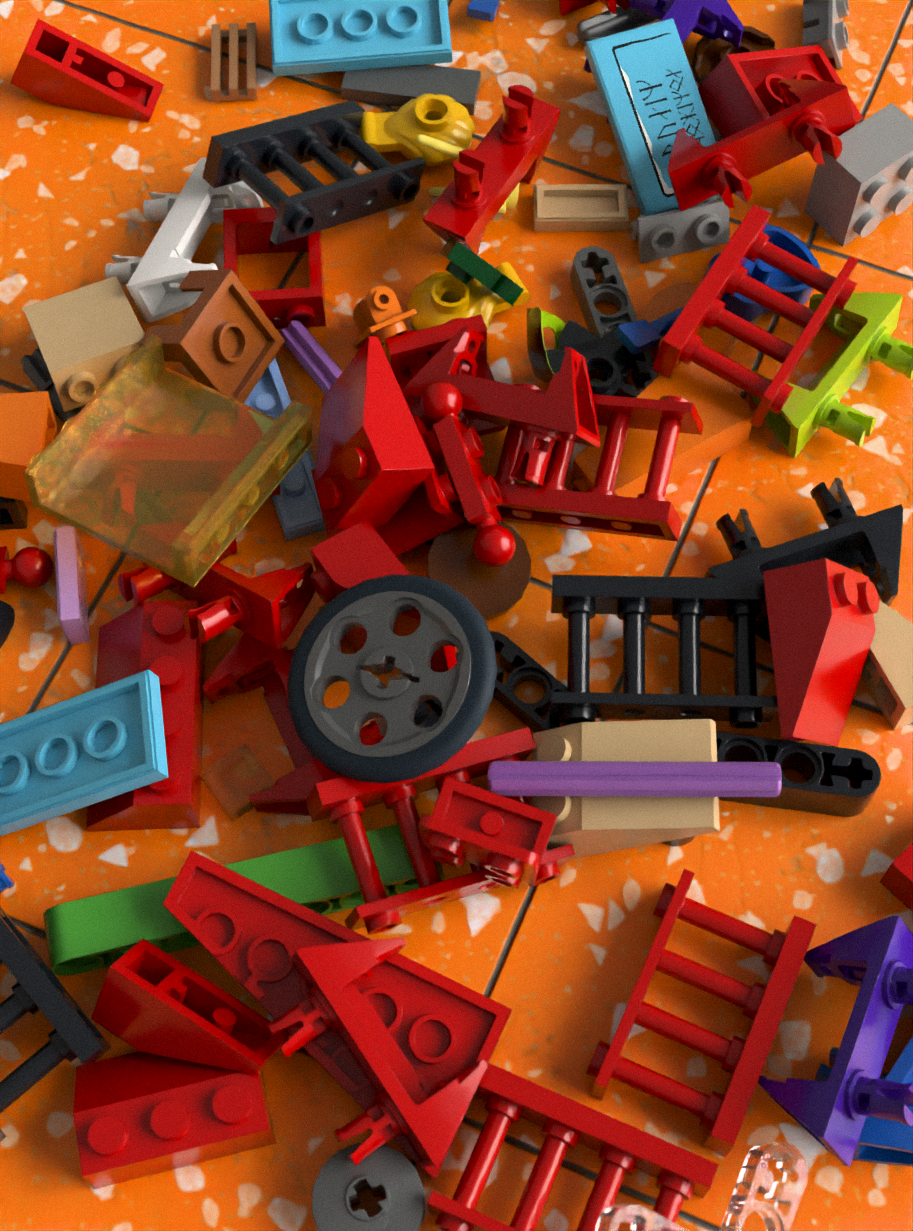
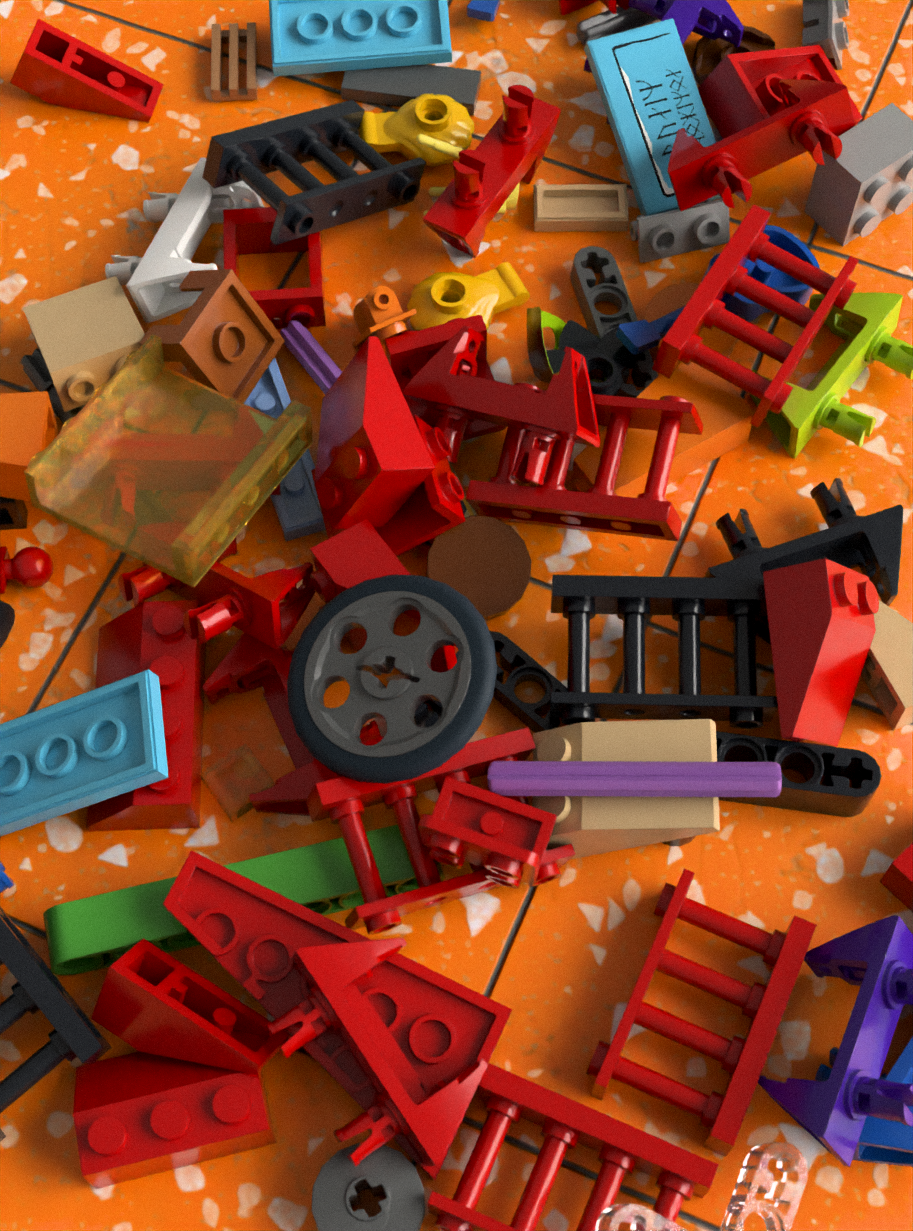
(71, 585): tile -> none
(469, 266): dark green plate -> none
(477, 492): red plate -> none

